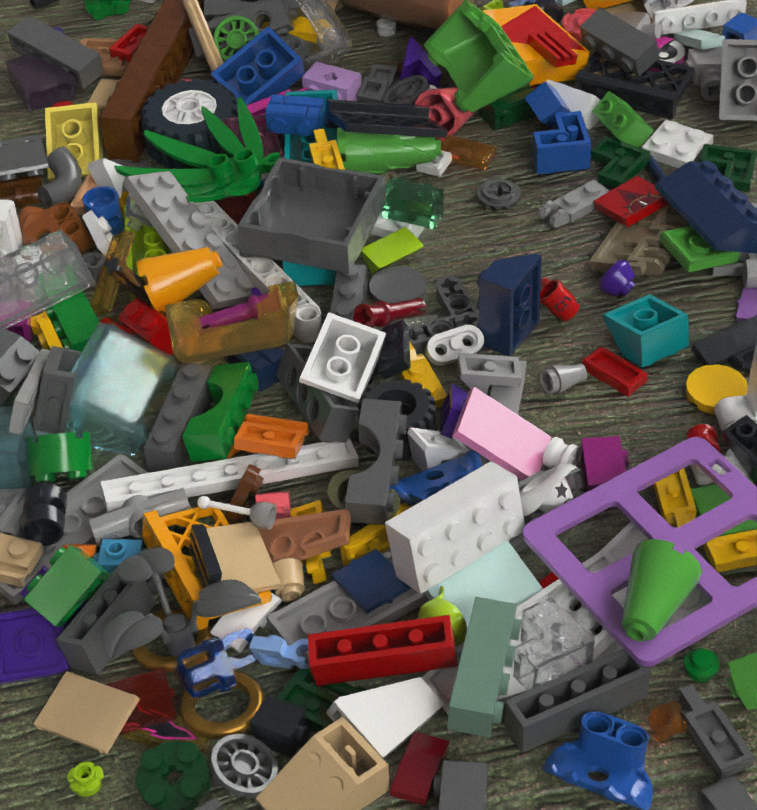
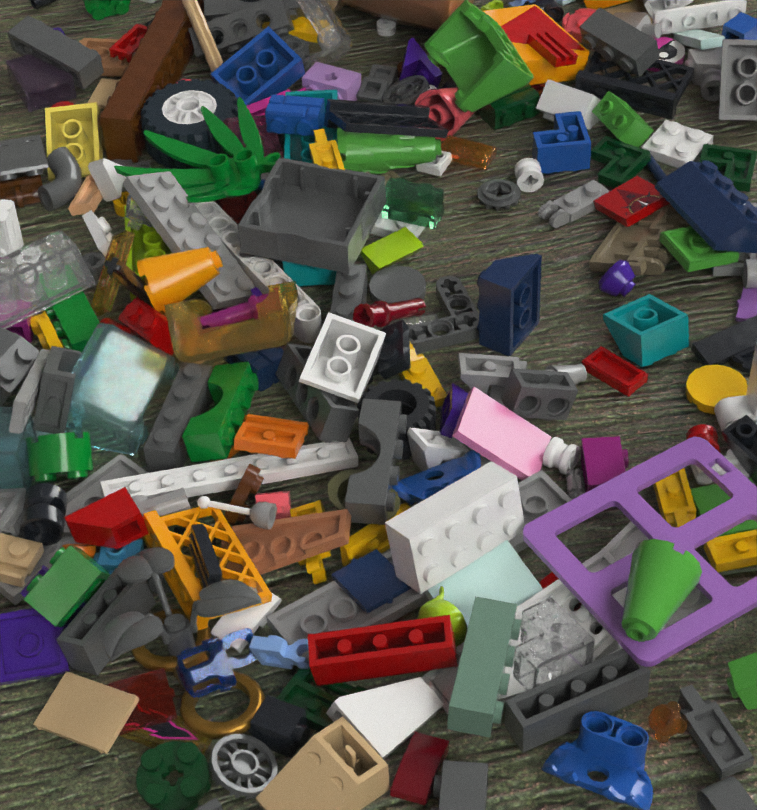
(62, 216): dark orange piece -> none
(85, 786): lime plate -> none
(105, 203): blue wheel -> none
(108, 522): none -> red slope
(235, 38): bright green wheel -> none
(244, 556): tan piece -> none
(291, 577): tan hat -> none
(452, 344): white plate -> none
(523, 170): none -> white wheel
(539, 394): none -> dark grey brick
(546, 103): blue brick -> none
(547, 490): white hat -> none
(558, 299): red piece -> none
(701, 664): green plate -> none

